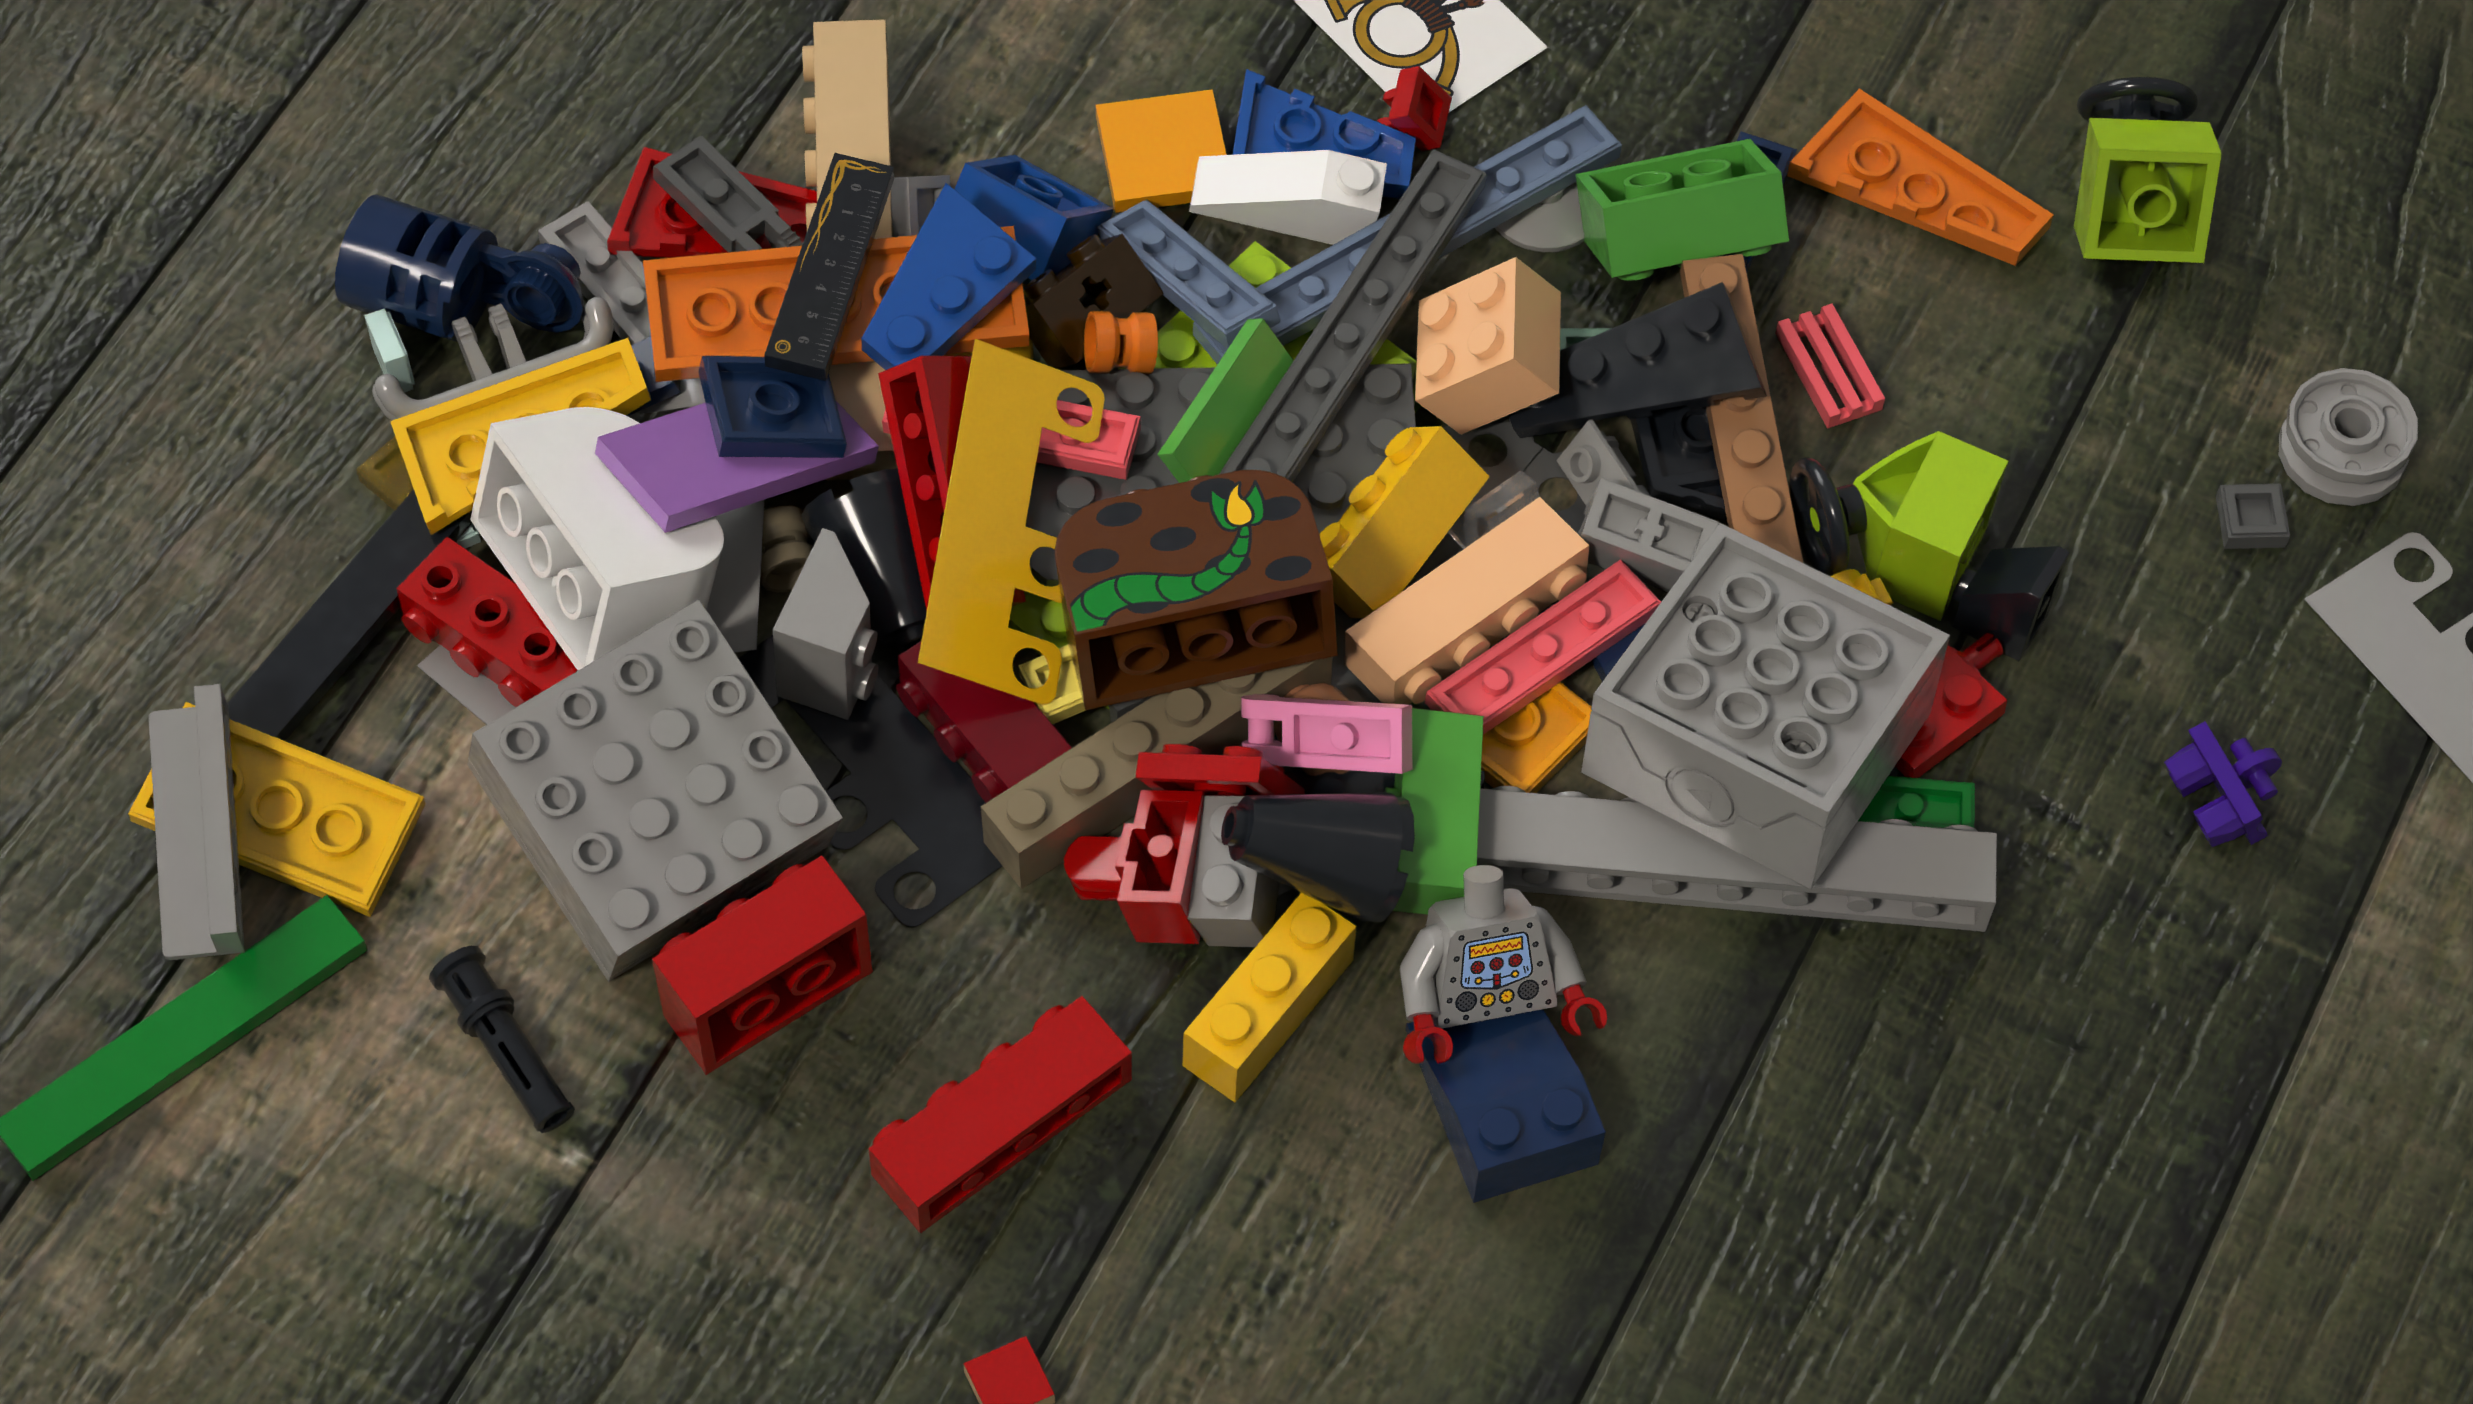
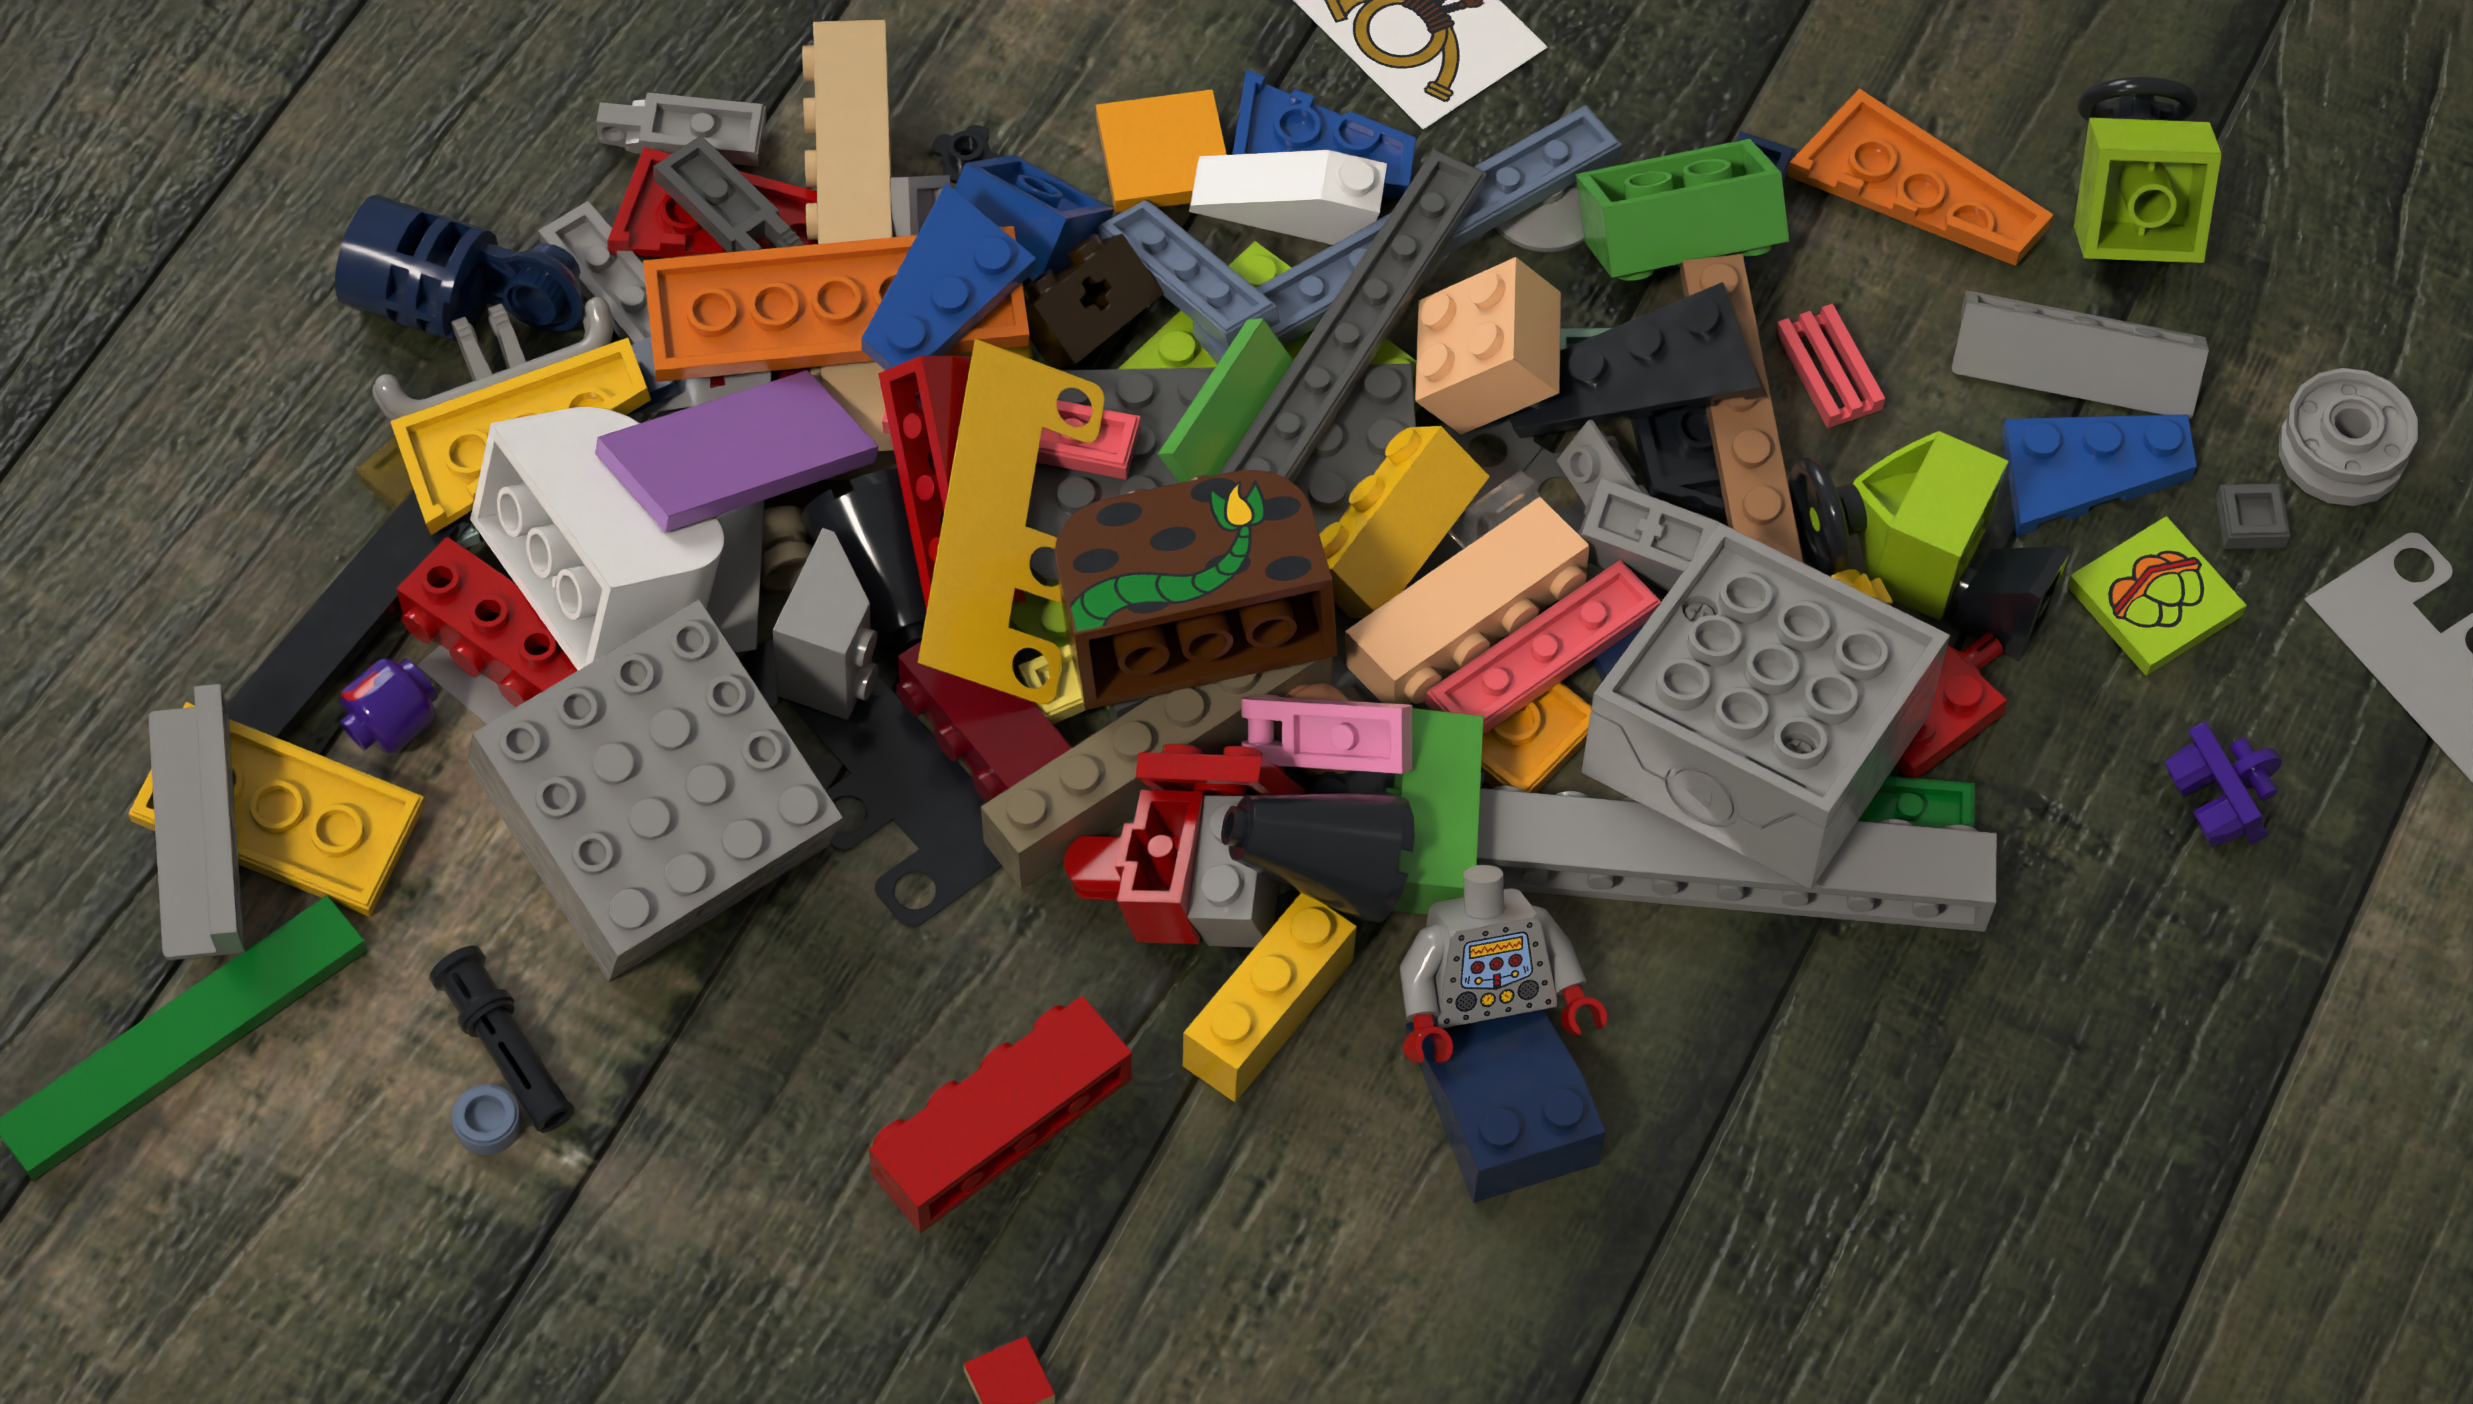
(388, 705): none -> dark purple head
(389, 348): light aqua tile -> none
(486, 1119): none -> sand blue tile
(674, 121): none -> light grey hinge
(763, 963): red brick -> none
(769, 410): dark blue tile -> none
(829, 267): black tile -> none
(950, 148): none -> black plate
(1120, 342): orange wheel -> none
(1418, 108): red tile -> none
(2079, 355): none -> light grey panel
(2084, 461): none -> blue wing
(2156, 595): none -> lime tile

